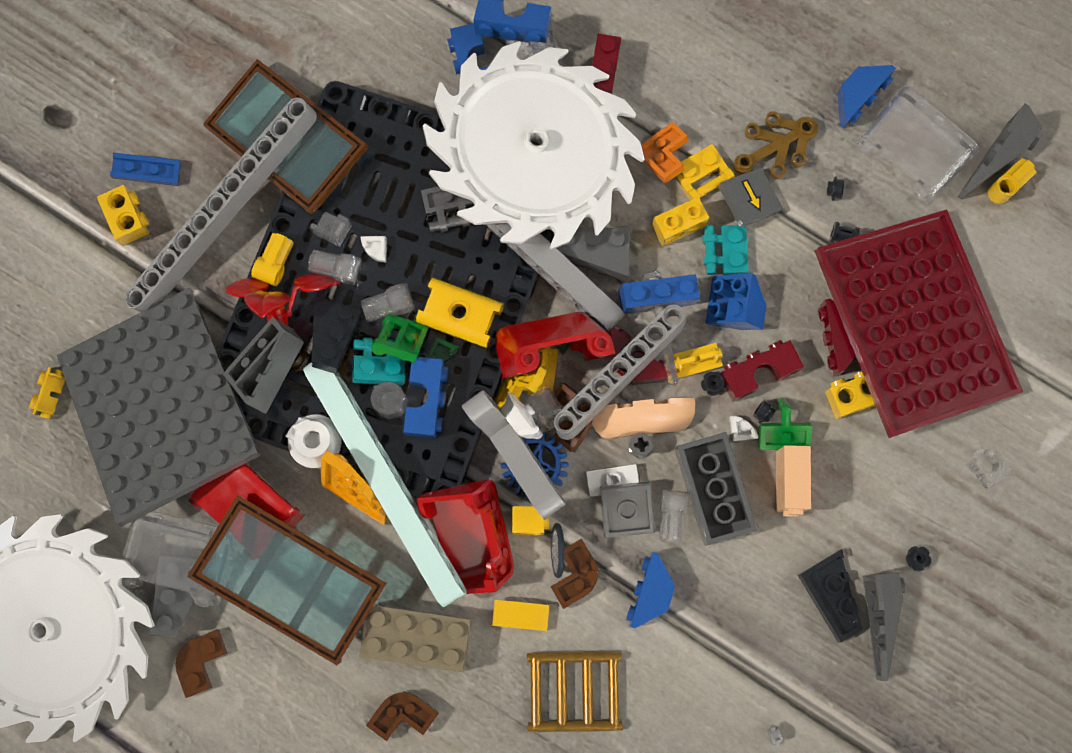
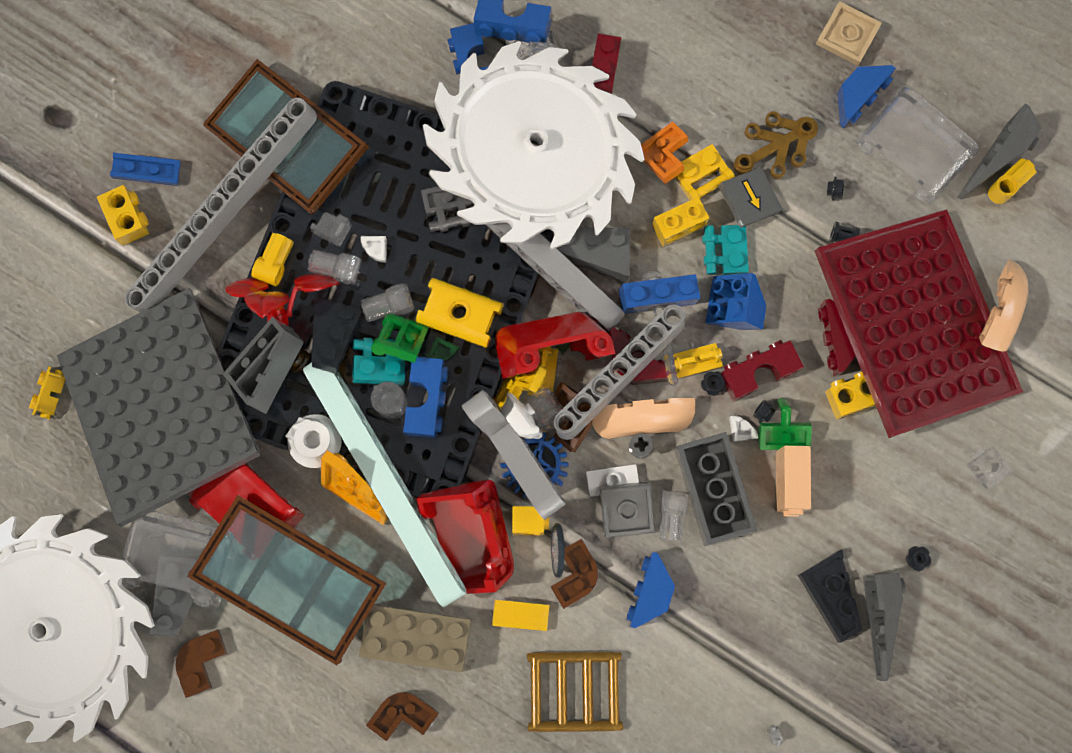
(848, 33): none -> tan plate
(1012, 301): none -> light nougat brick

